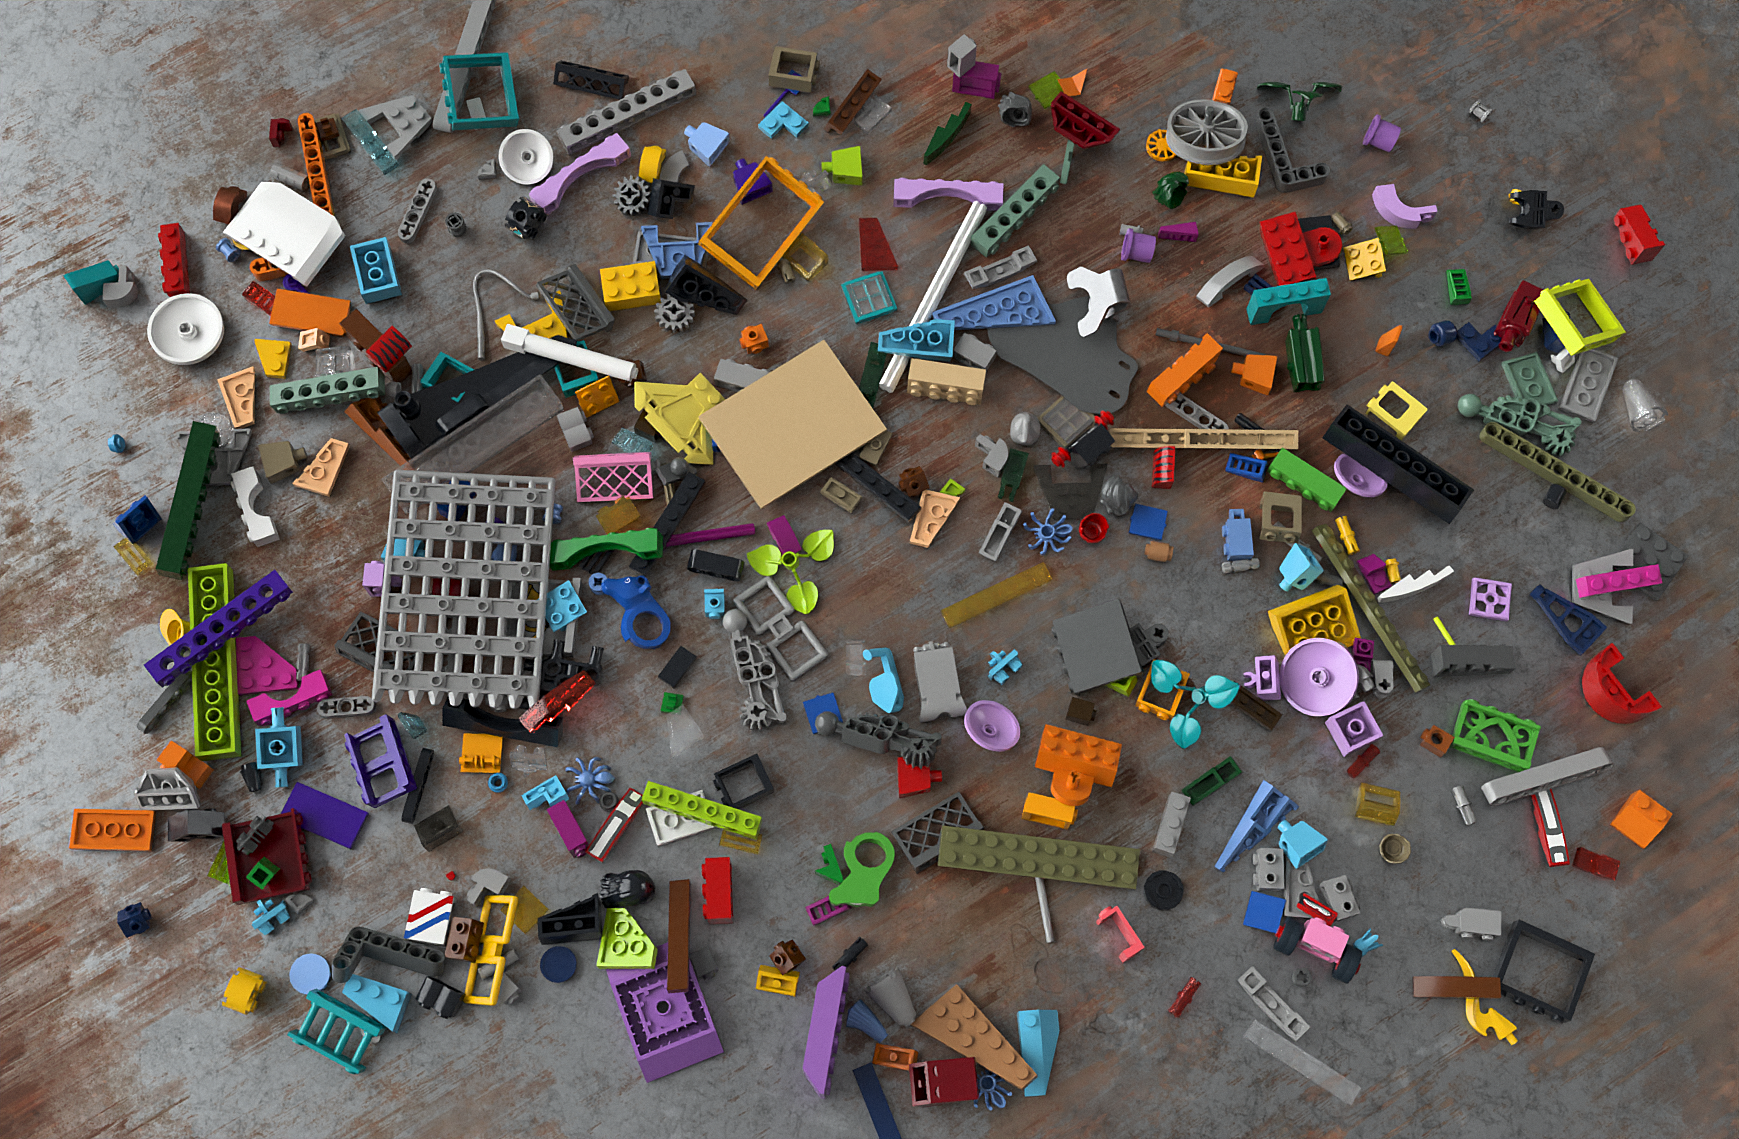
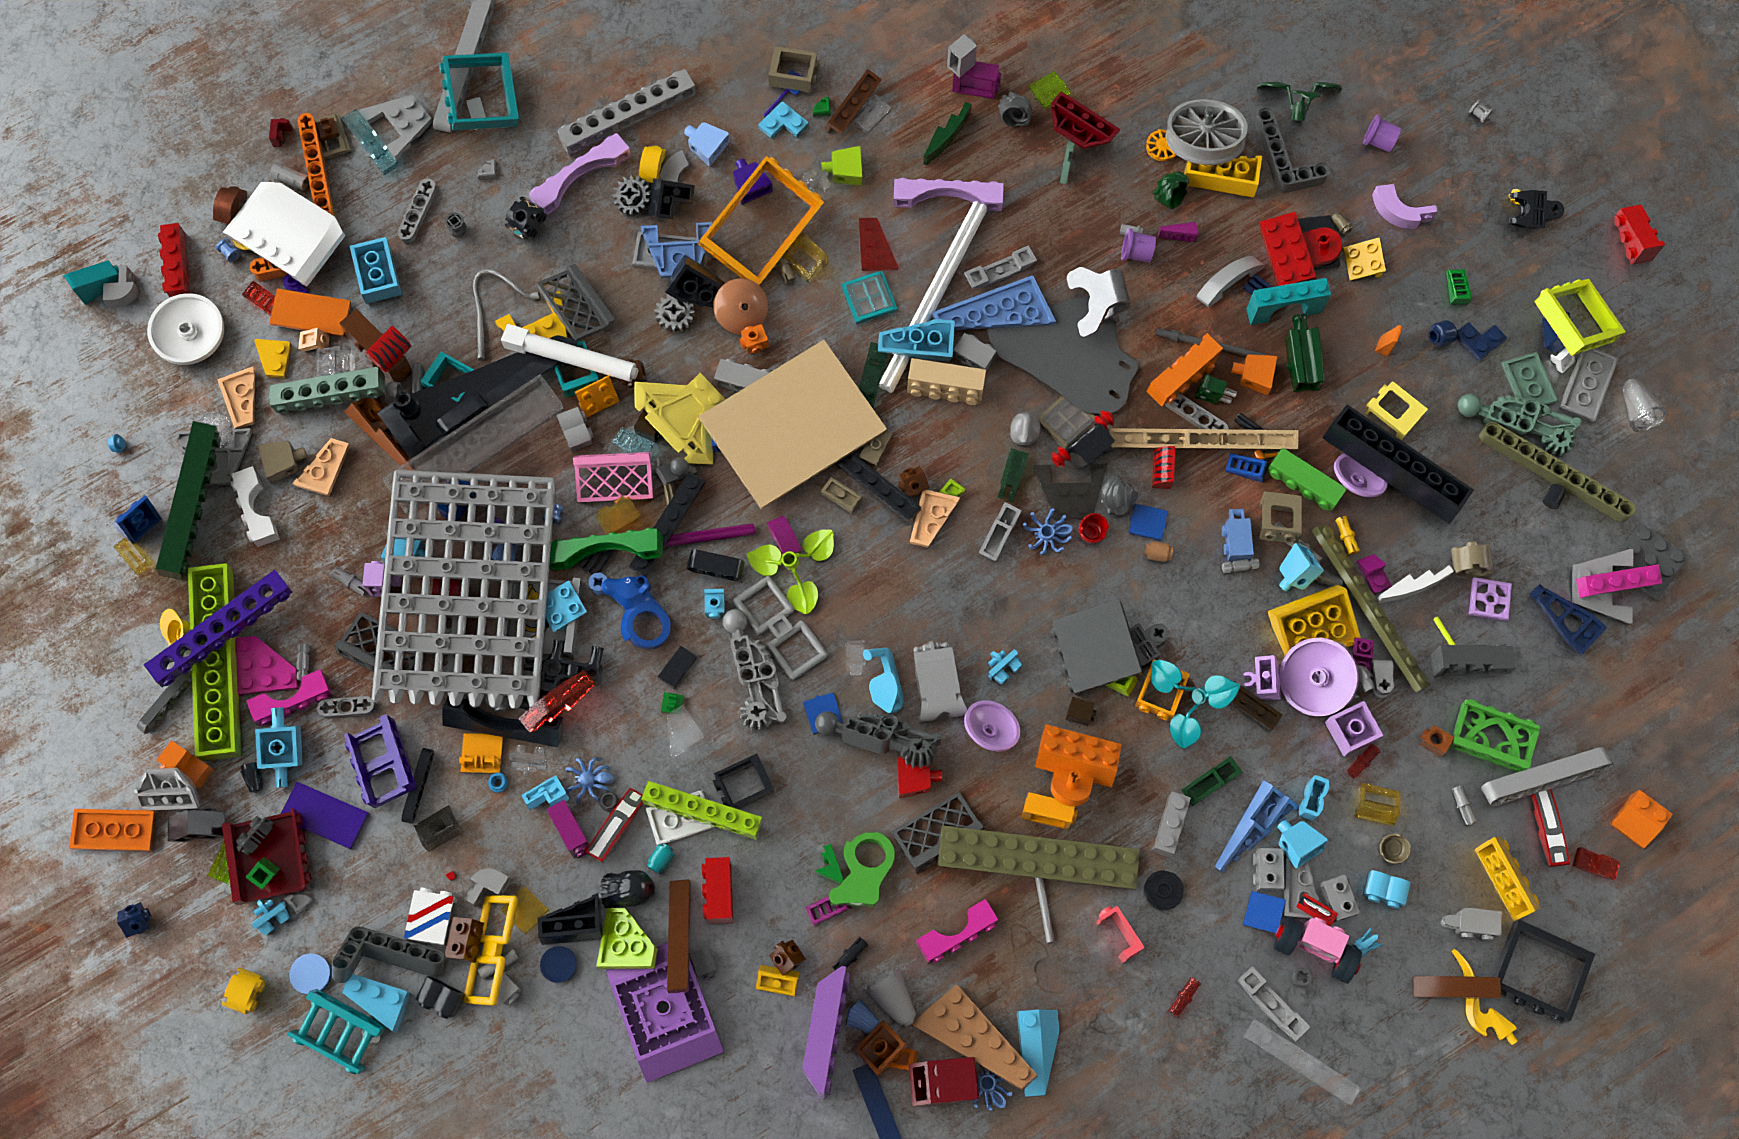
(349, 581): none -> light grey pin
(412, 724): clear light blue slope -> none
(513, 158): white dish -> none
(593, 73): black fence -> none
(630, 286): yellow brick -> none
(660, 858): none -> teal brick
(729, 305): none -> nougat dish
(738, 847): clear yellow tile -> none
(881, 1047): none -> dark orange slope
(934, 944): none -> dark pink arch
(996, 595): clear yellow tile -> none
(997, 454): light grey brick -> none
(1042, 177): sand green brick -> none
(1073, 85): orange sticker -> none
(1212, 391): none -> dark green piece
(1225, 86): orange brick -> none
(1313, 802): none -> medium azure brick
(1386, 889): none -> medium azure brick
(1391, 240): clear neon green piece -> none
(1393, 570): yellow pin -> none
(1472, 560): none -> dark tan brick
(1507, 878): none -> yellow slope
(1518, 316): dark red piece -> none
(1607, 694): red cylinder -> none

